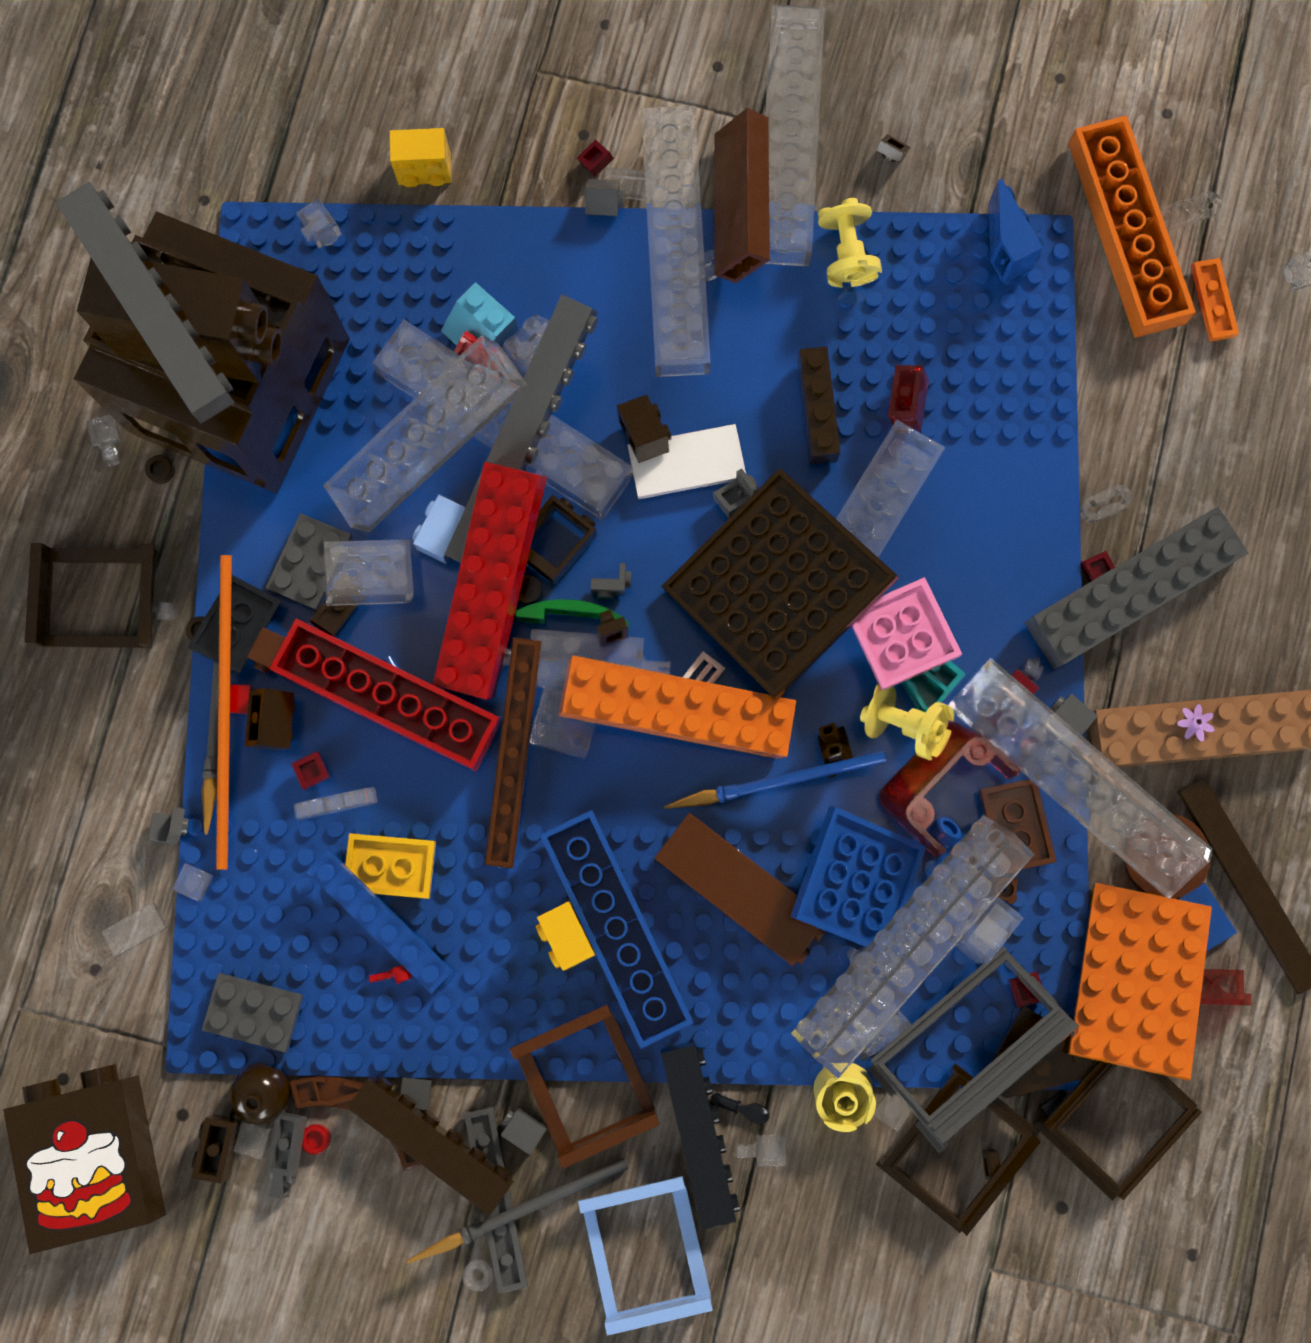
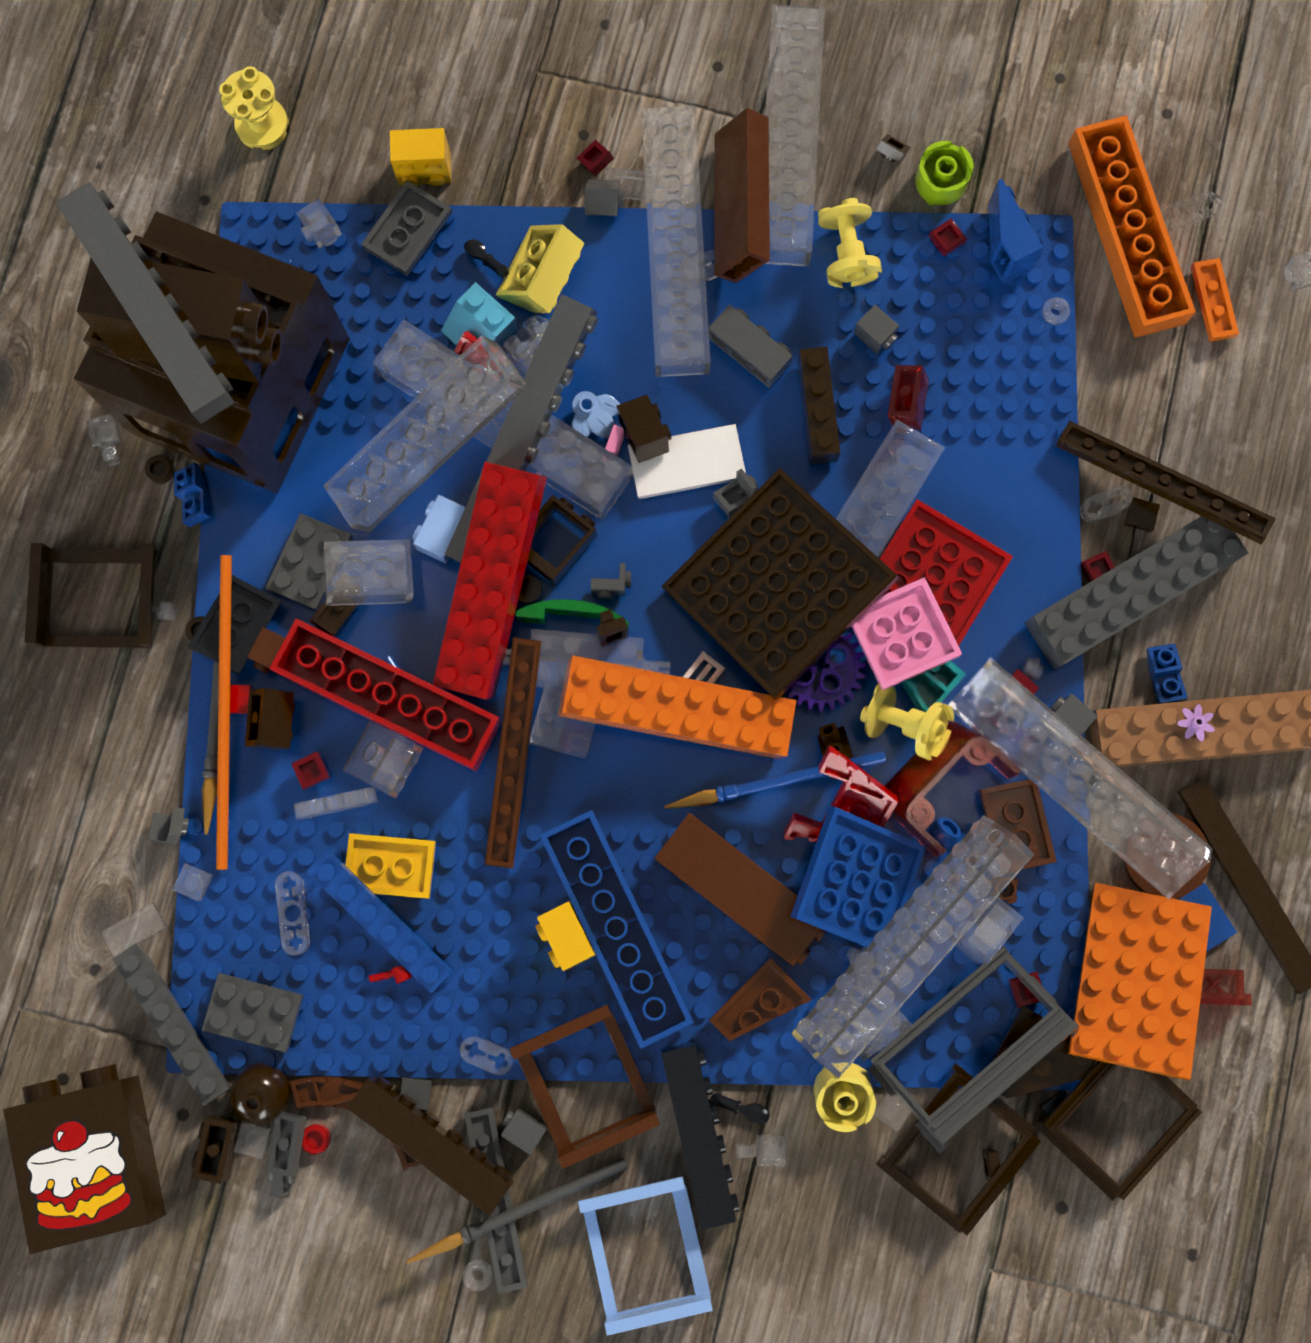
(171, 1024): none -> dark grey plate
(192, 490): none -> blue slope
(252, 104): none -> light yellow piece
(297, 890): none -> clear beam
(383, 759): none -> clear slope
(406, 228): none -> dark grey plate
(477, 251): none -> black piece
(483, 1061): none -> clear beam
(541, 268): none -> light yellow slope
(597, 418): none -> light blue plate
(615, 440): none -> bright pink tile
(750, 345): none -> dark grey brick
(759, 1000): none -> reddish brown wing
(844, 673): none -> dark purple gear
(858, 795): none -> red wing
(877, 330): none -> dark grey brick
(943, 173): none -> lime brick
(947, 237): none -> dark red tile
(951, 558): none -> red plate
(1059, 304): none -> clear plate
(1142, 514): none -> dark brown tile
(1165, 674): none -> blue slope
(1166, 482): none -> dark brown tile

